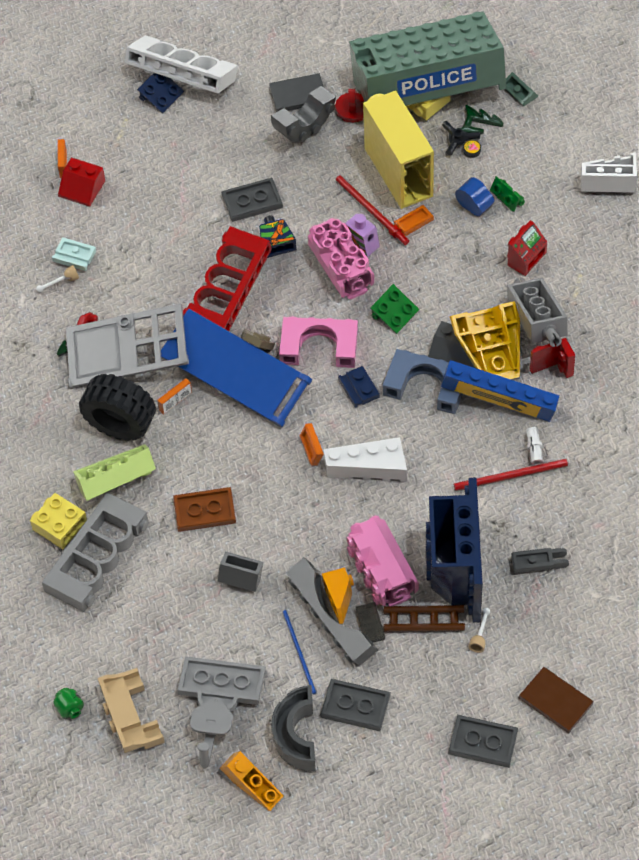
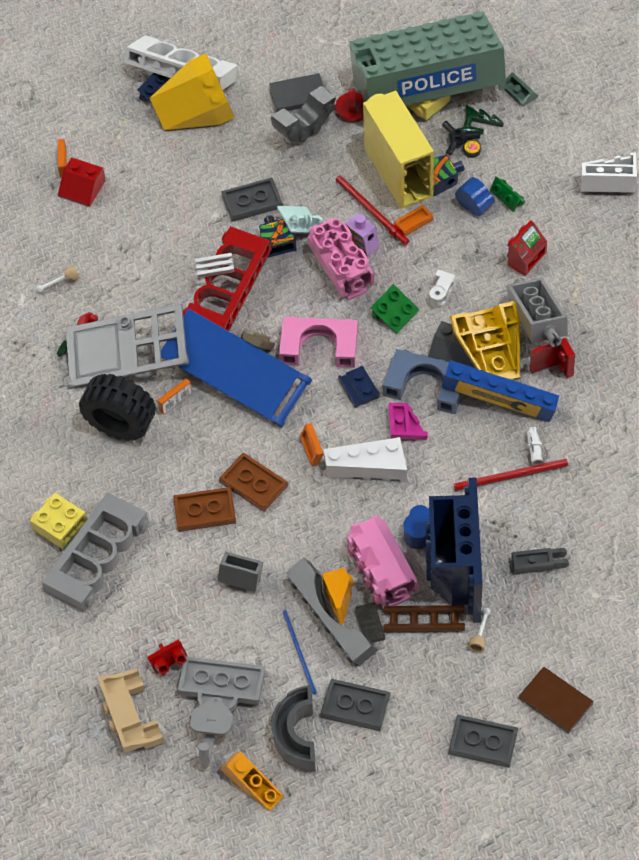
(68, 703): green head -> none
(74, 253): light aqua plate -> none
(114, 471): yellowish green wedge -> none
(167, 656): none -> red hips
(192, 98): none -> yellow wedge
(214, 262): none -> white tile
(253, 482): none -> dark orange tile
(299, 218): none -> light aqua hinge
(404, 423): none -> dark pink wing
(416, 527): none -> blue piece
(444, 284): none -> white leg
(445, 173): none -> torso

